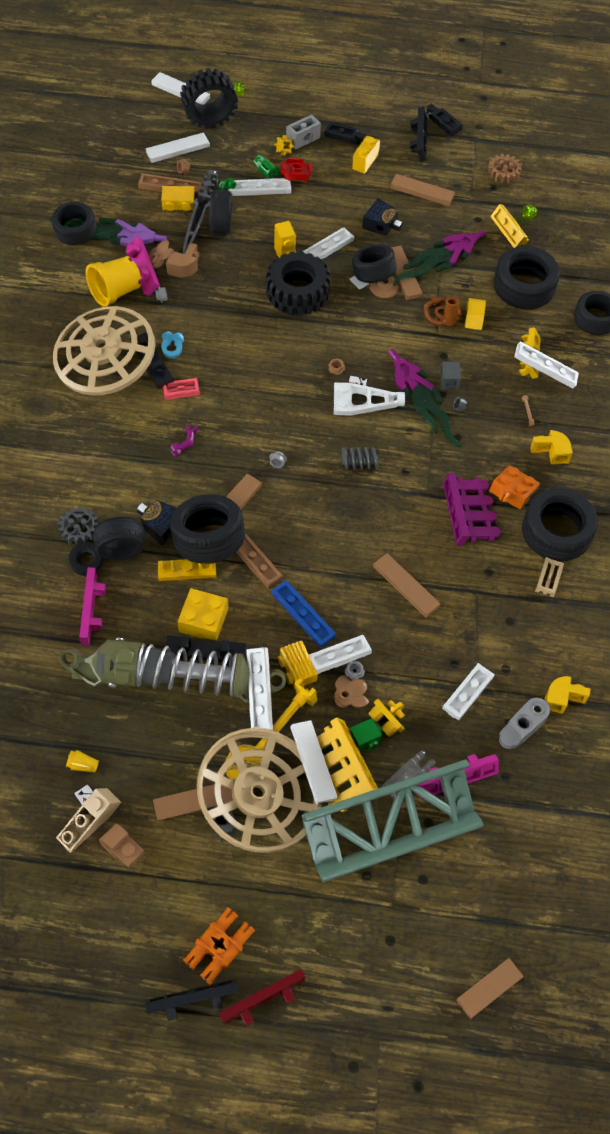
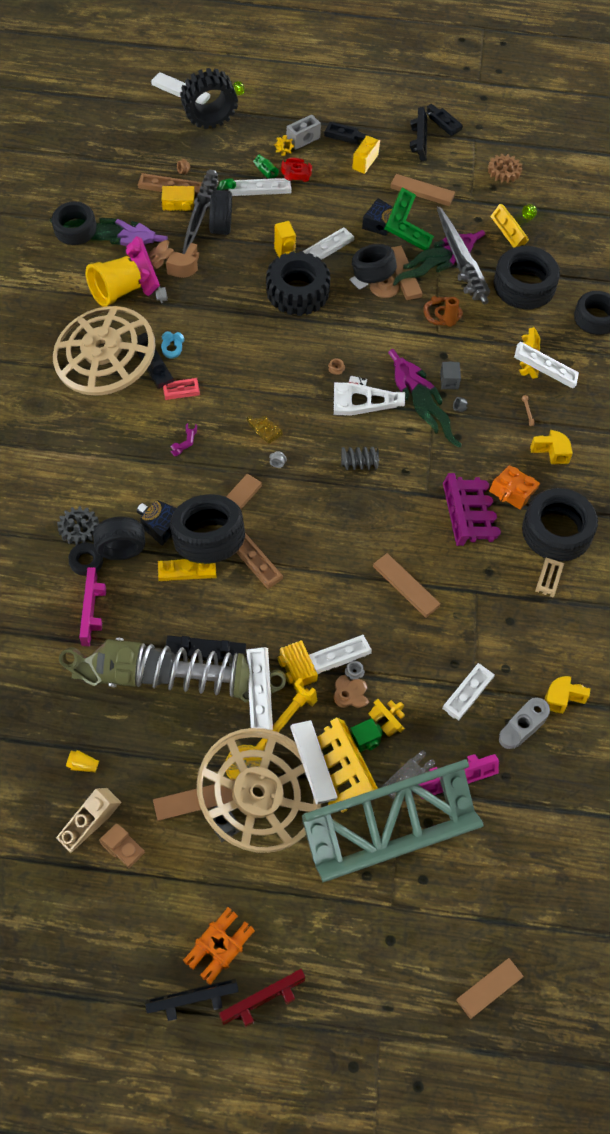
(83, 794): white sticker -> none
(177, 147): white tile -> none
(203, 615): yellow brick -> none
(265, 428): none -> clear yellow slope
(303, 614): blue plate -> none
(400, 227): none -> green plate
(469, 268): none -> flat silver piece
(475, 313): yellow brick -> none

